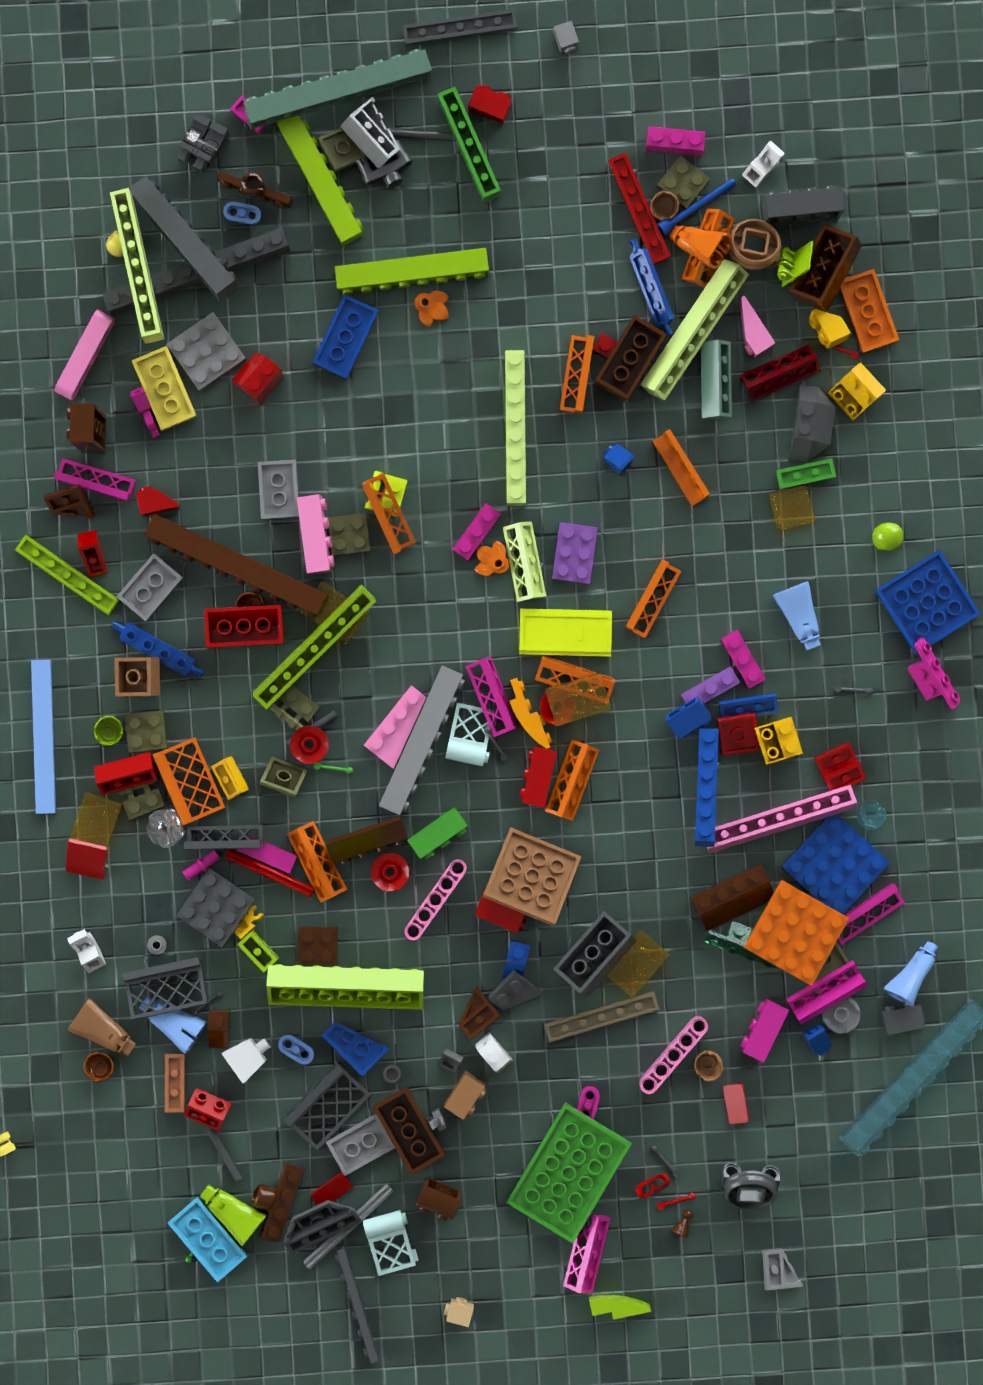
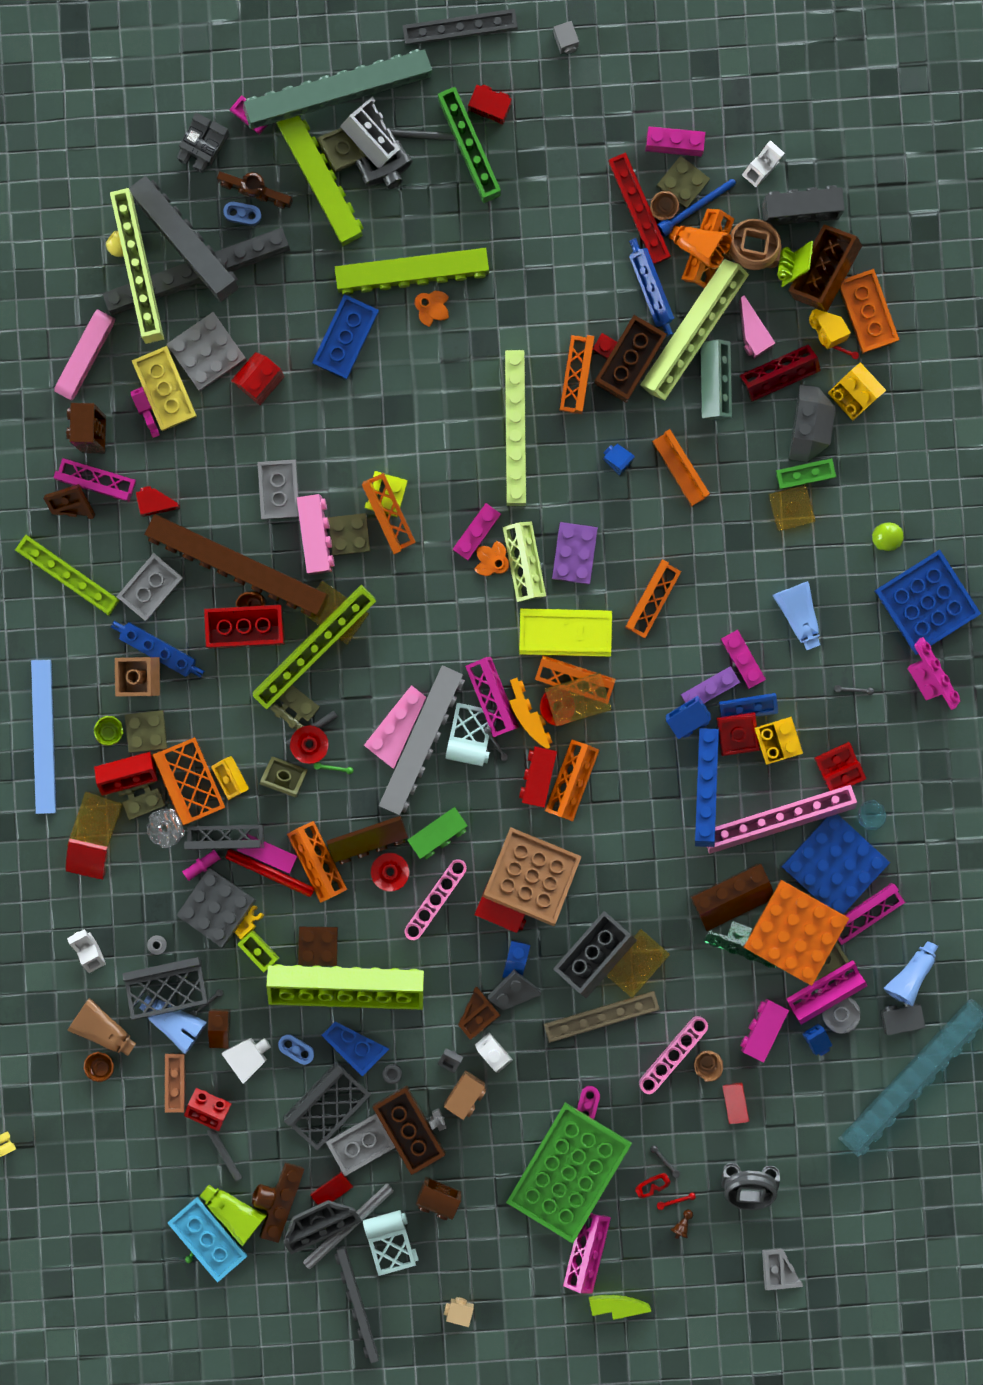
(92, 553): red slope -> none

